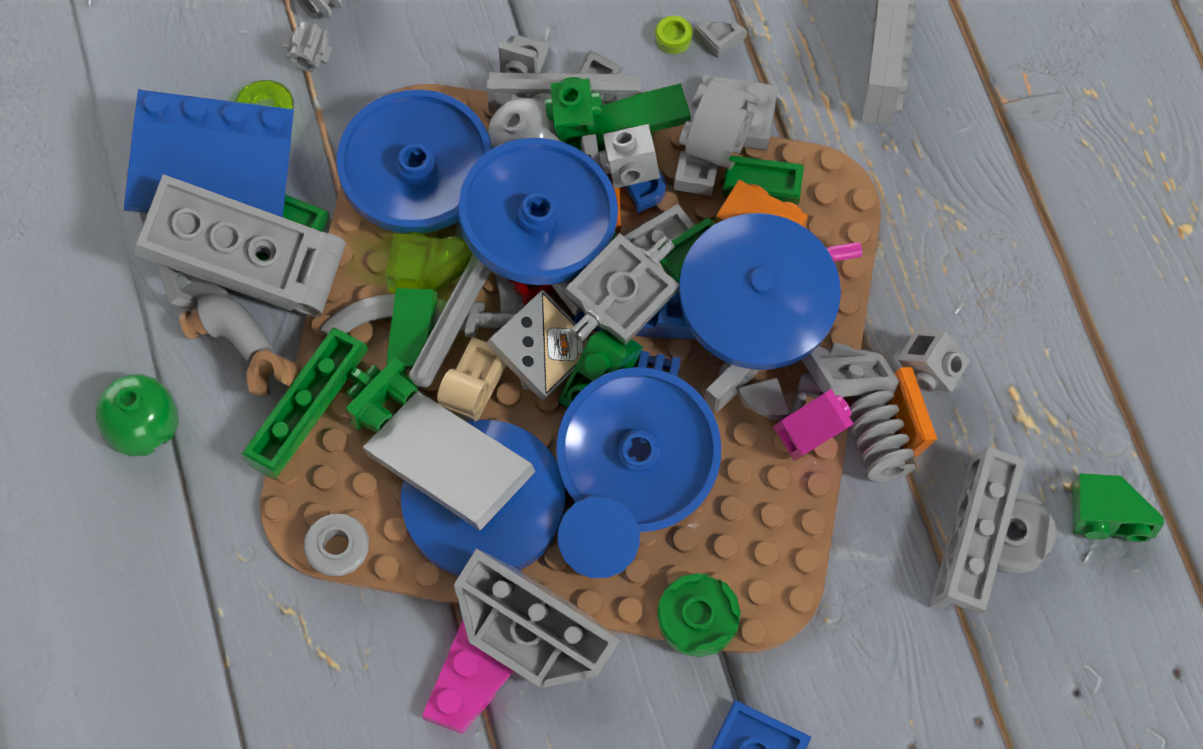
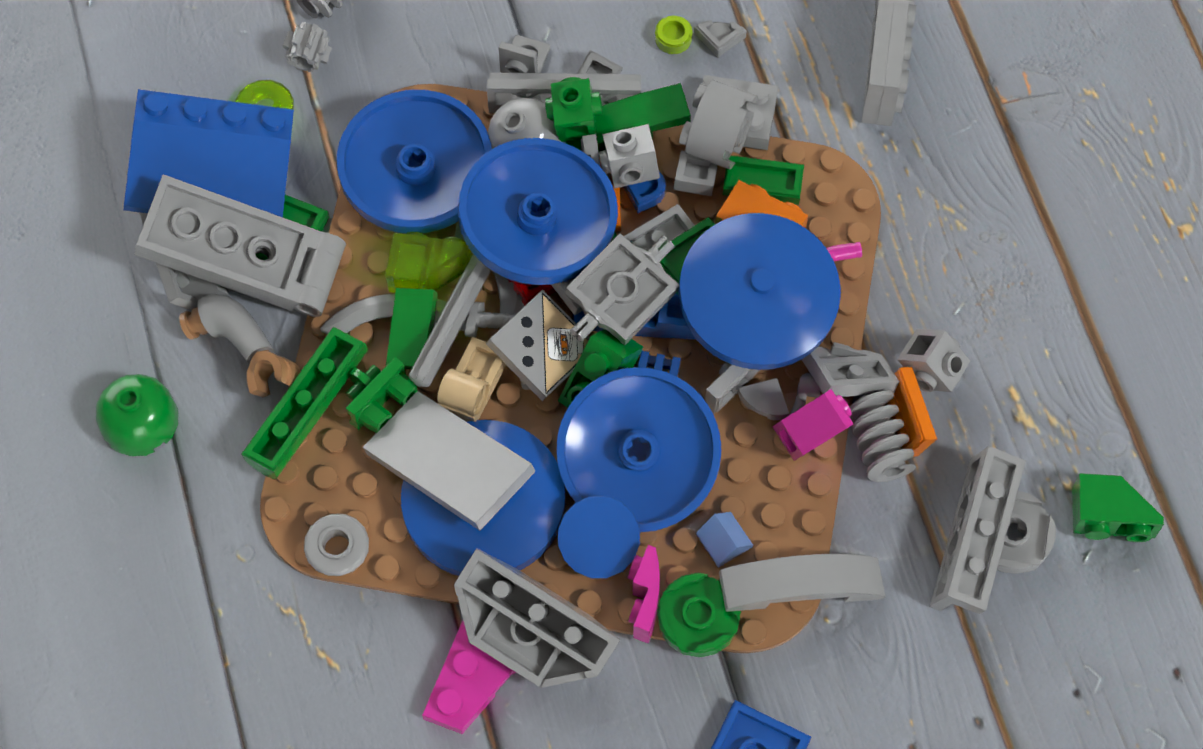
(645, 585): none -> dark pink slope
(723, 538): none -> medium blue slope
(800, 579): none -> light grey slope

